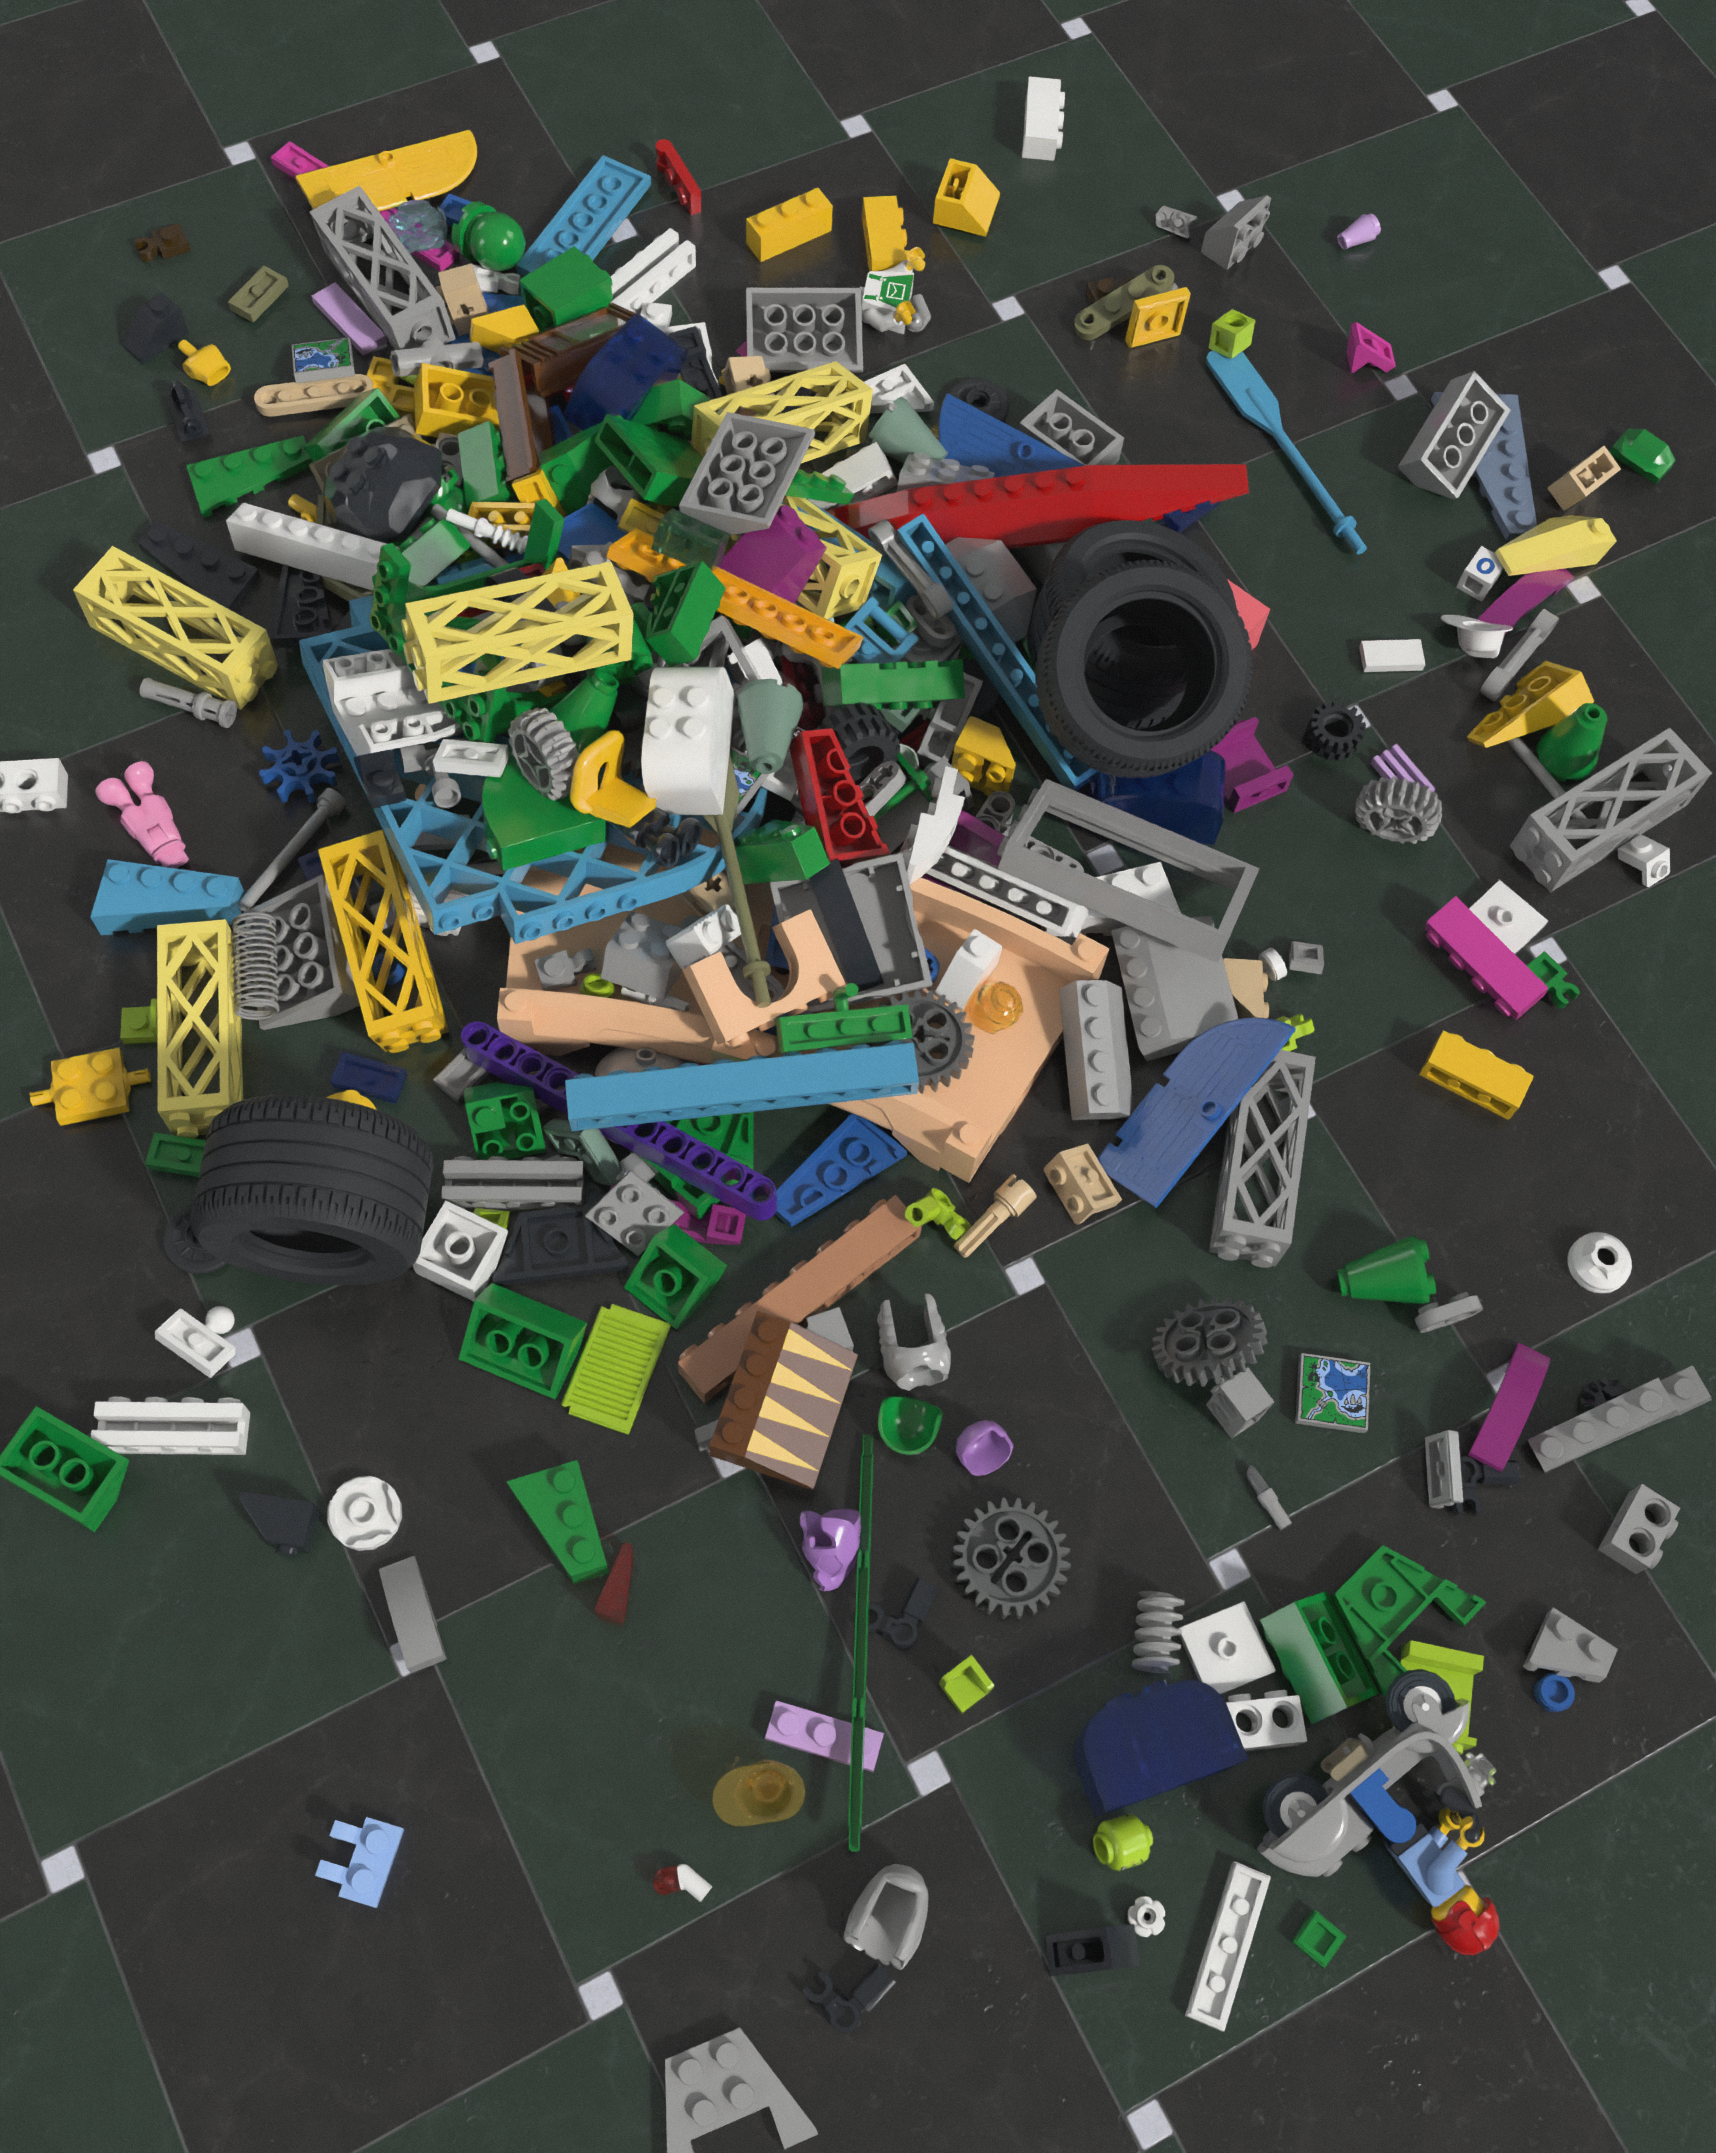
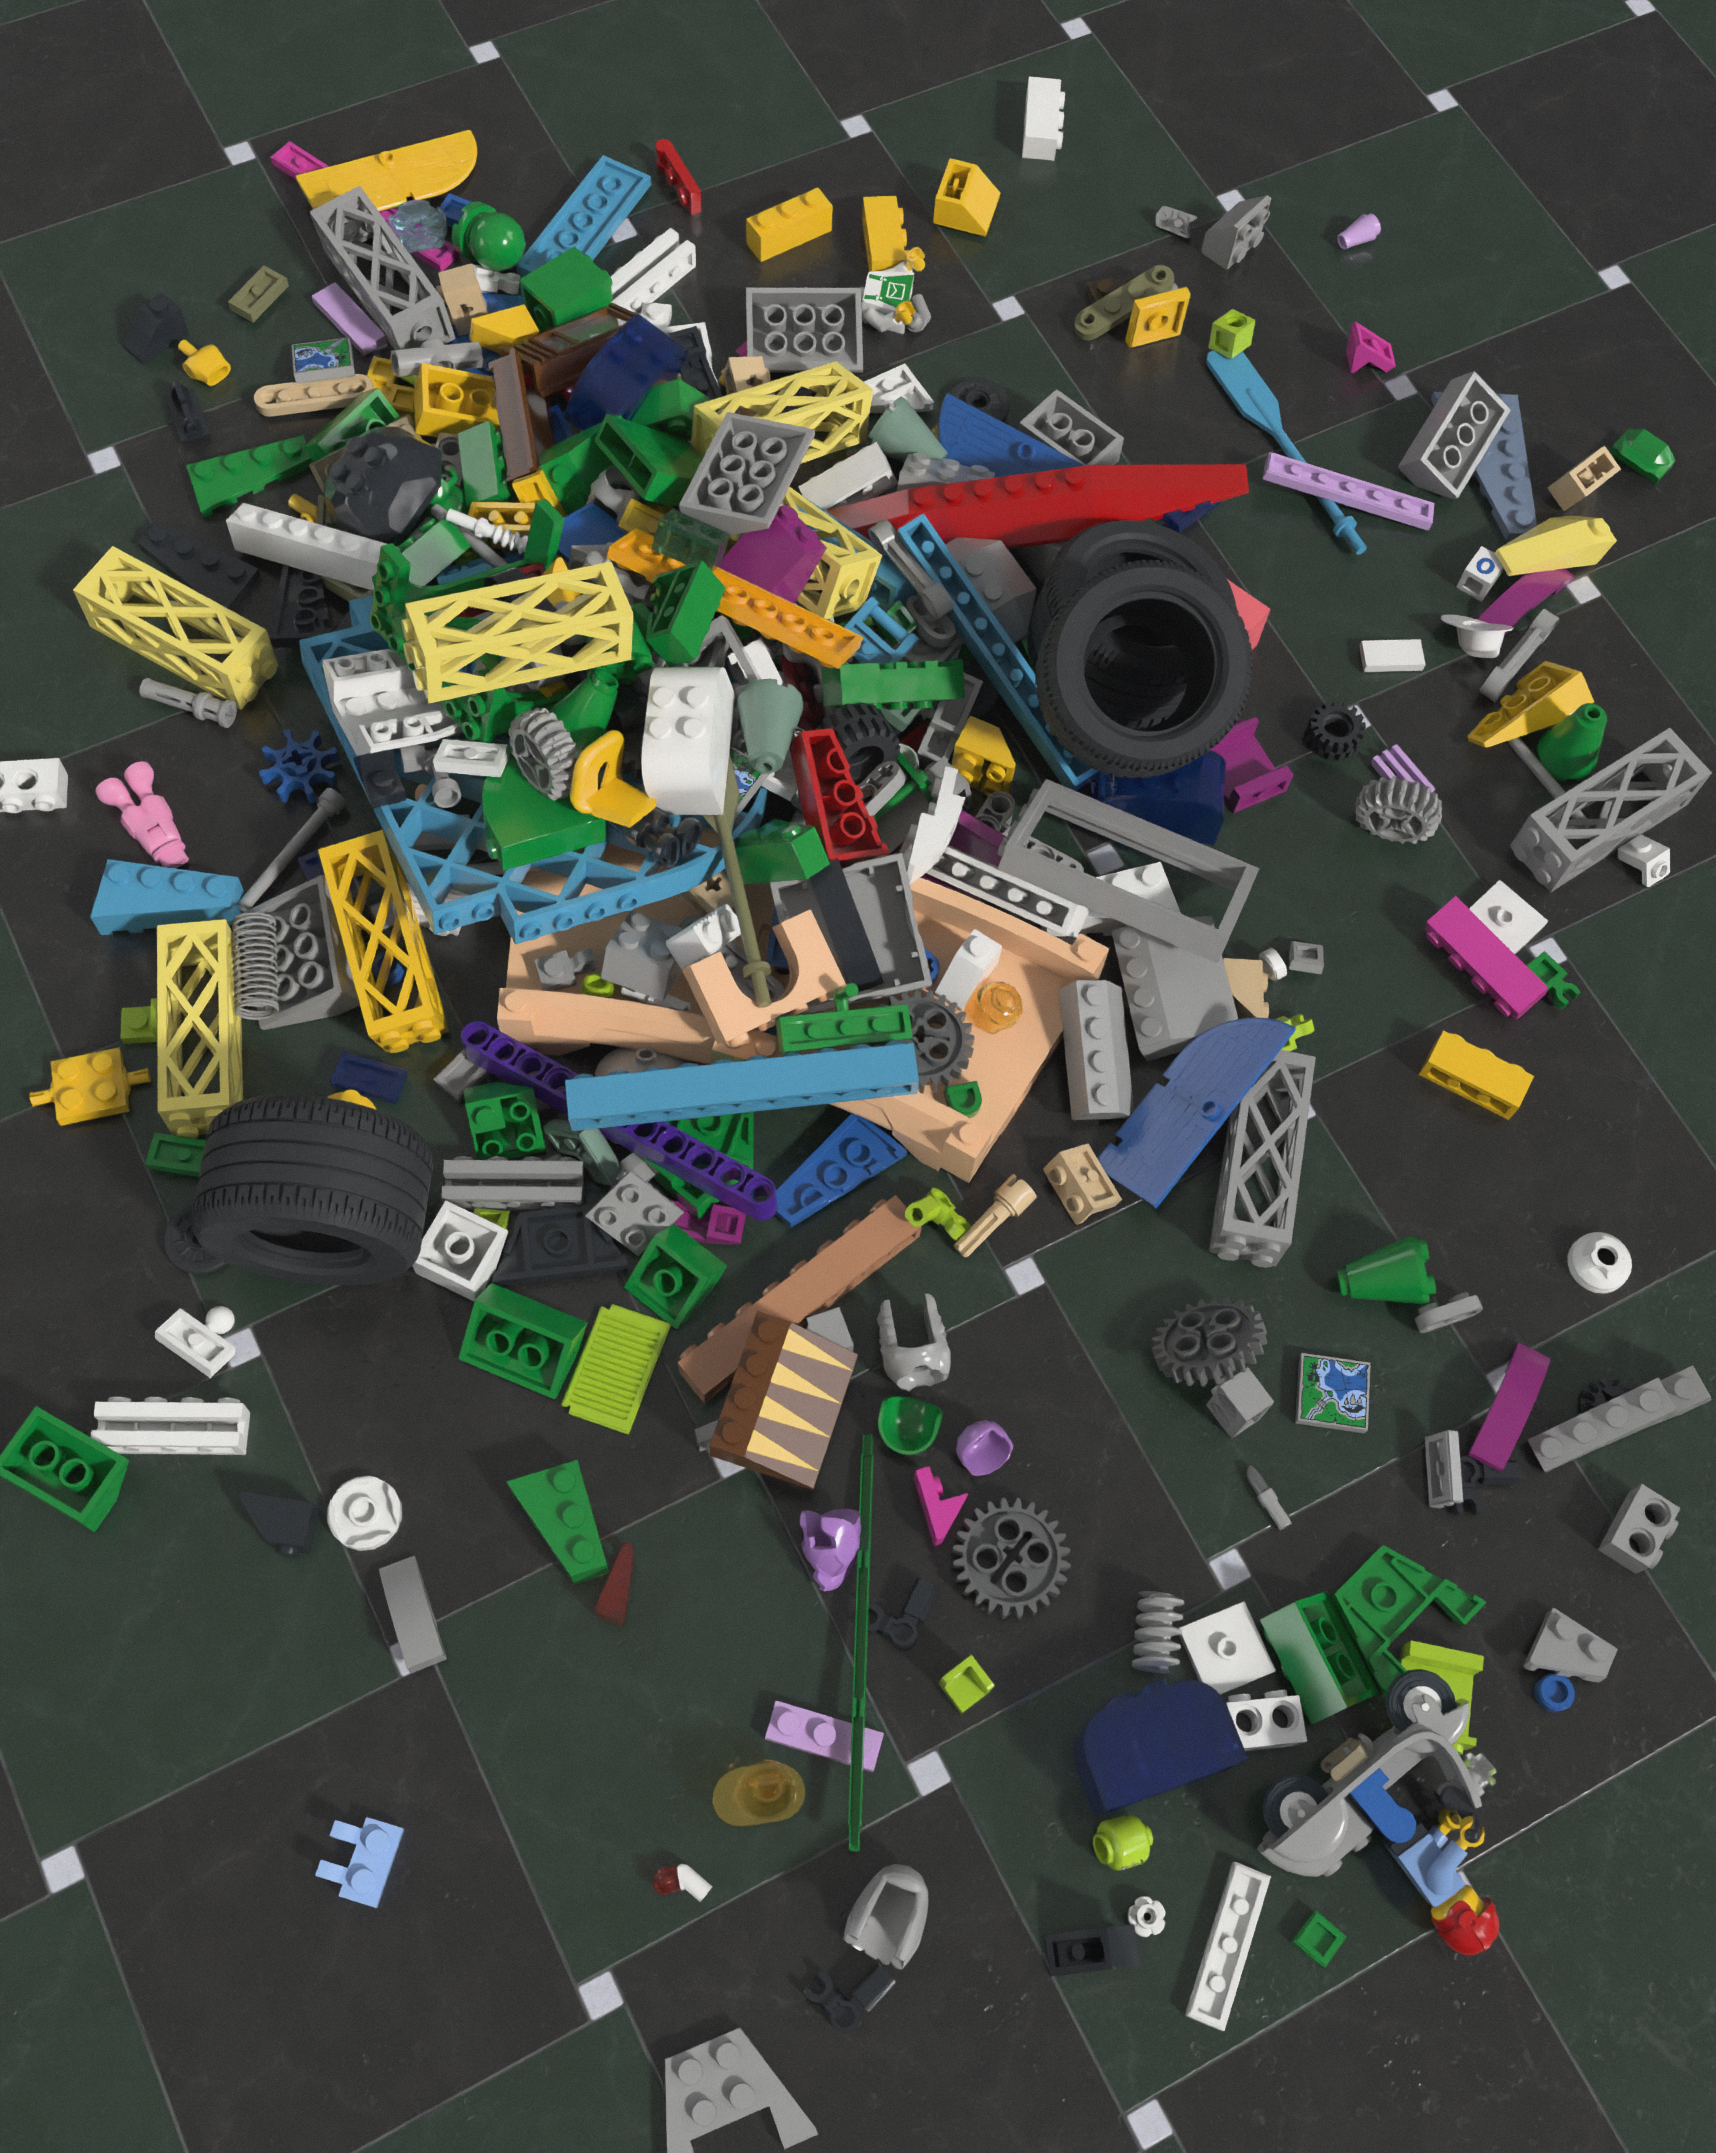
(166, 241): dark brown plate -> none
(819, 487): green plate -> none
(937, 1513): none -> dark pink slope
(964, 1098): none -> green tile
(1348, 491): none -> lavender tile

